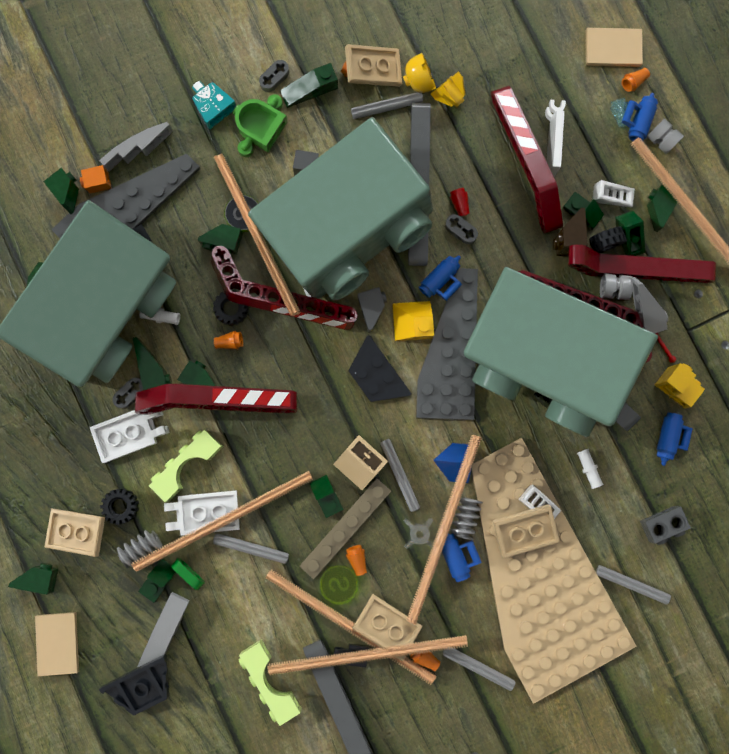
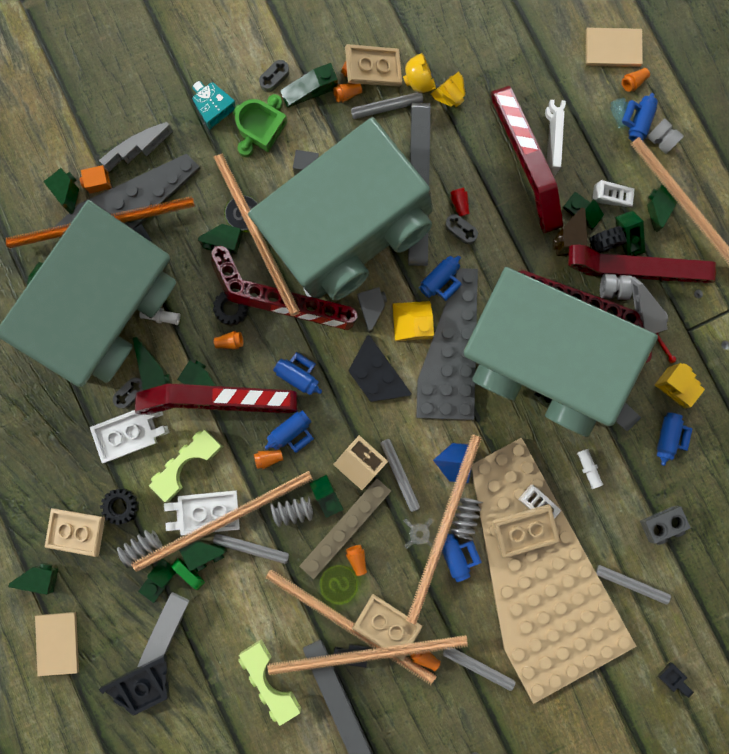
(57, 232): none -> orange axle
(201, 552): none -> dark green slope
(267, 458): none -> orange cone
(288, 431): none -> blue piece
(292, 512): none -> light grey piece
(296, 376): none -> blue piece
(346, 91): none -> orange cone
(674, 679): none -> black plate

